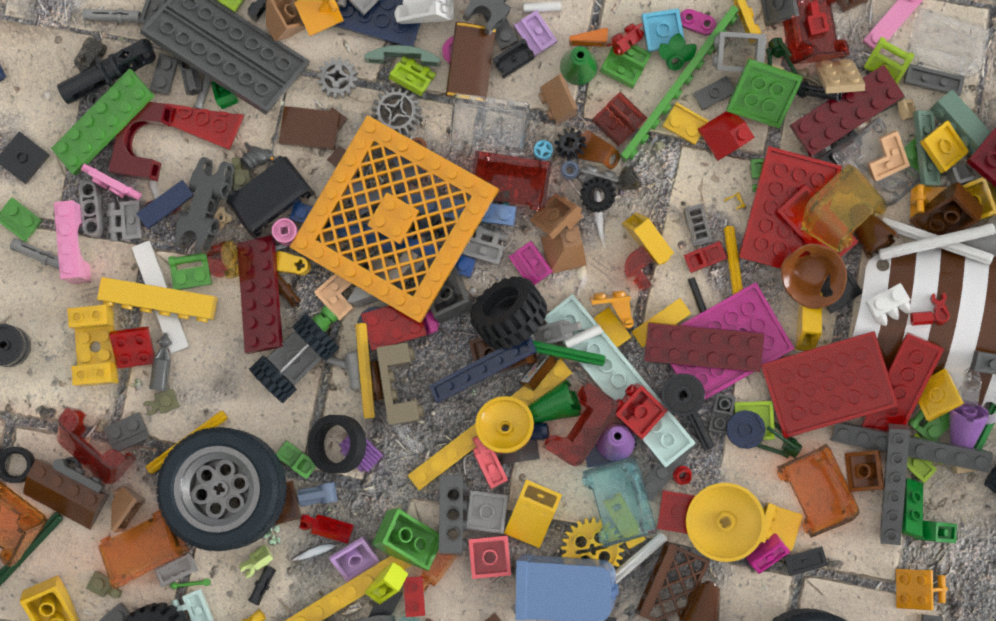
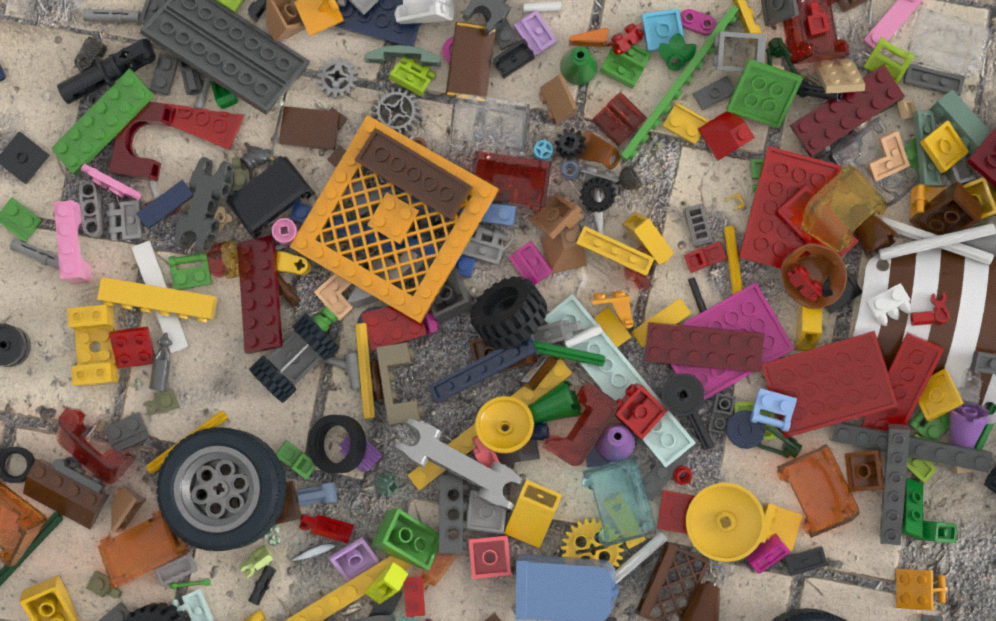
(386, 484): none -> sand green gear
(413, 174): none -> reddish brown plate
(429, 448): none -> light grey piece
(615, 251): none -> yellow plate
(774, 403): none -> light blue plate
(800, 276): none -> red hinge

